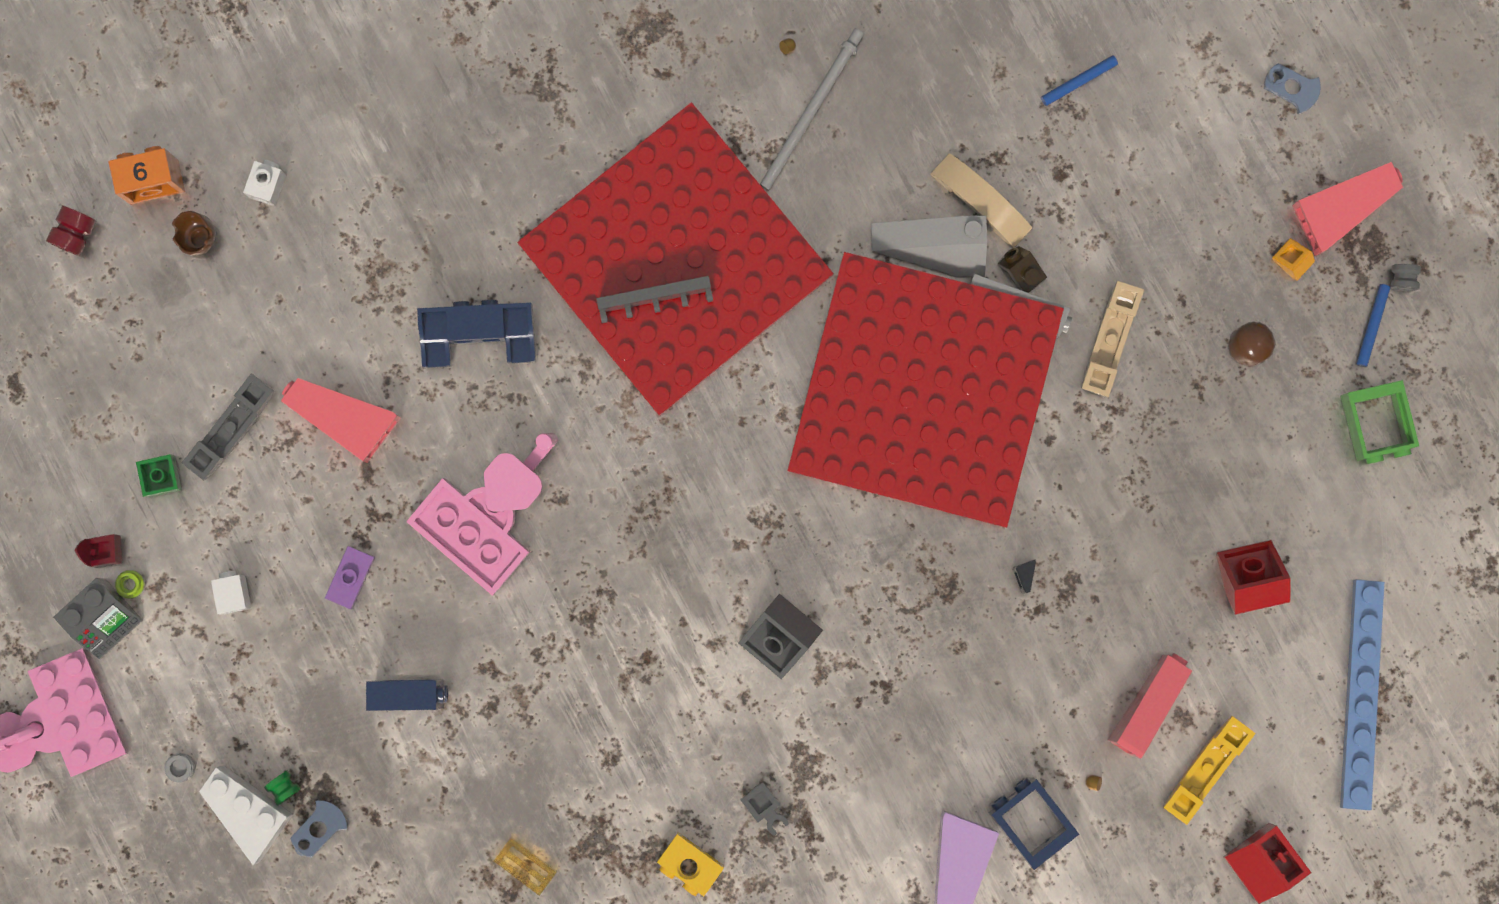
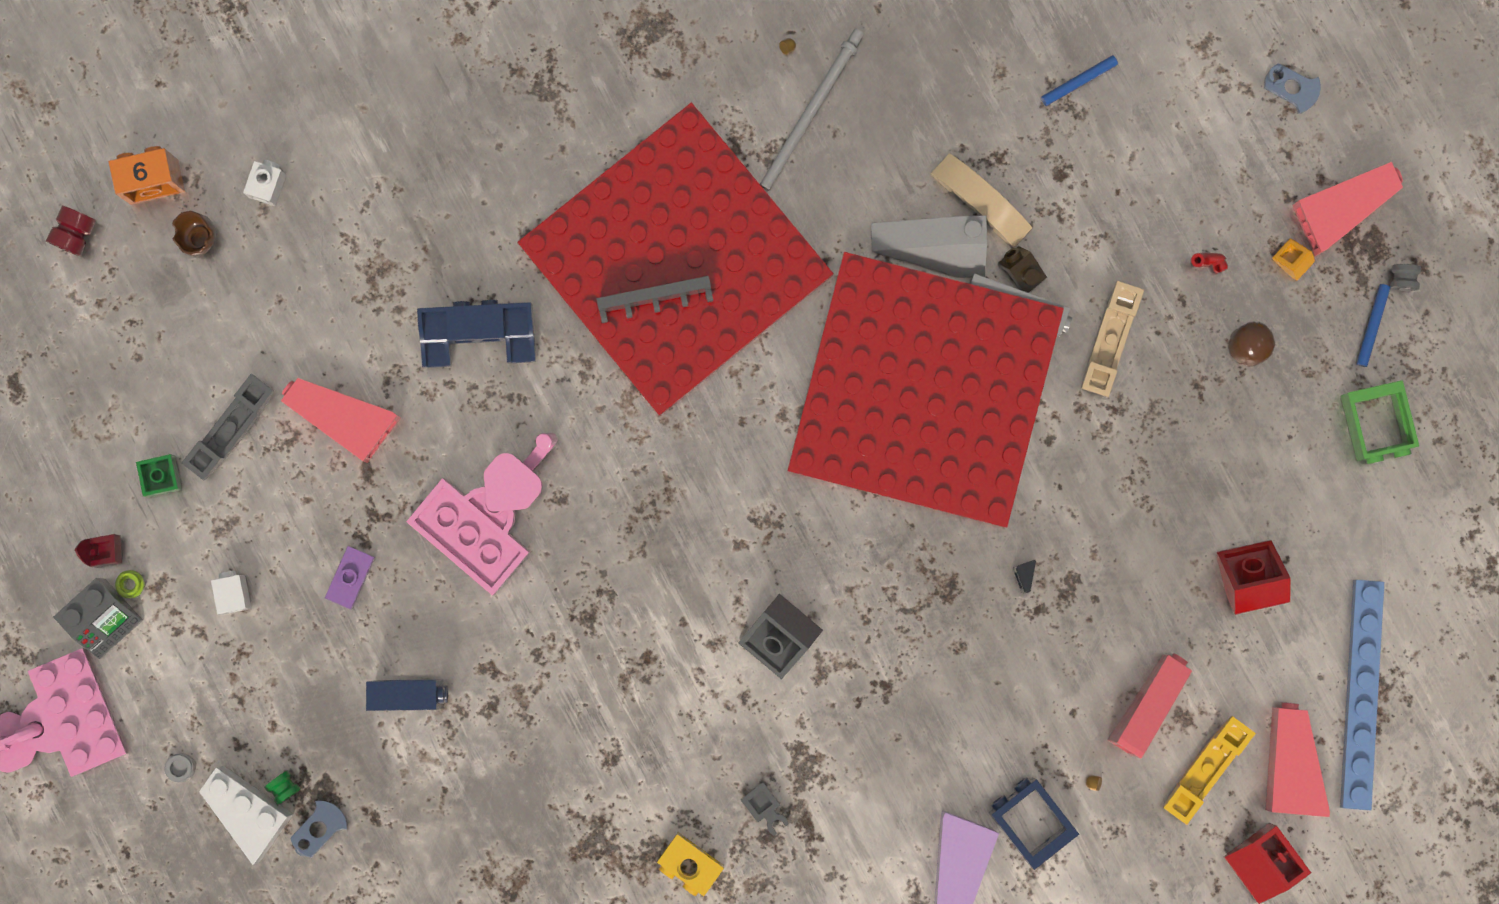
(518, 875): clear yellow tile -> none
(1206, 259): none -> red arm
(1293, 766): none -> coral slope

